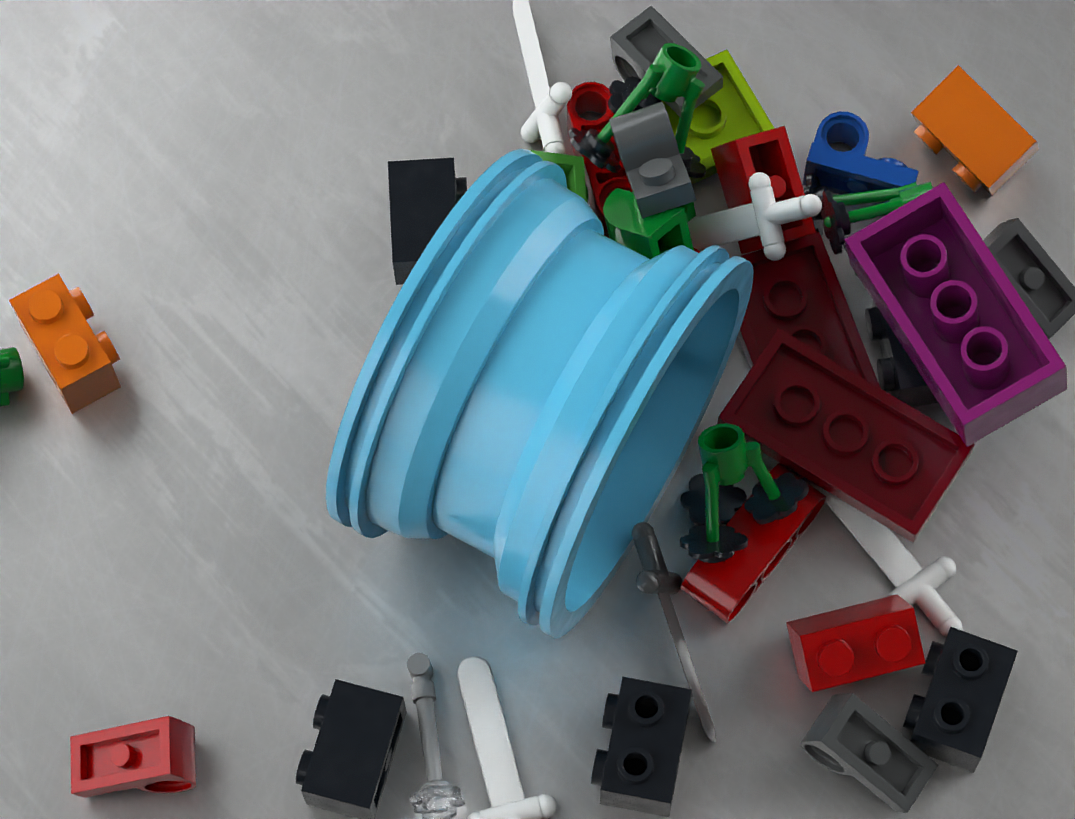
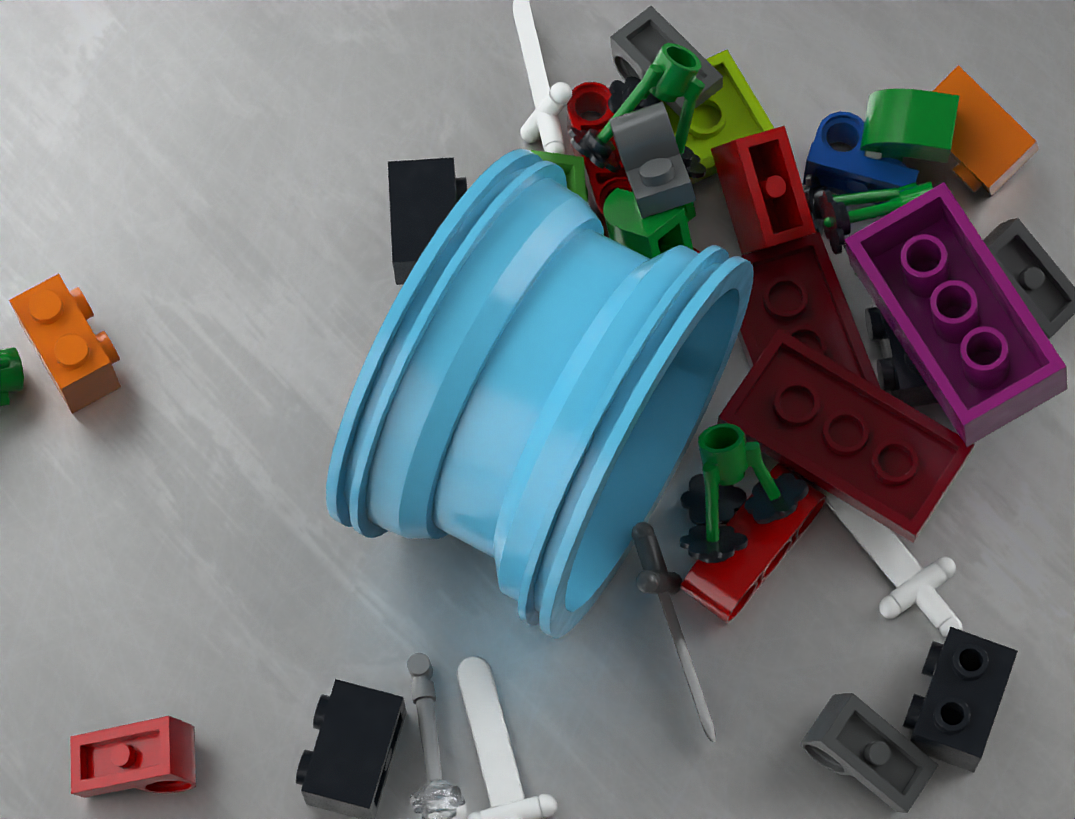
(643, 747): black brick -> none
(755, 219): white sword -> none
(855, 643): red brick -> none
(910, 124): none -> green brick

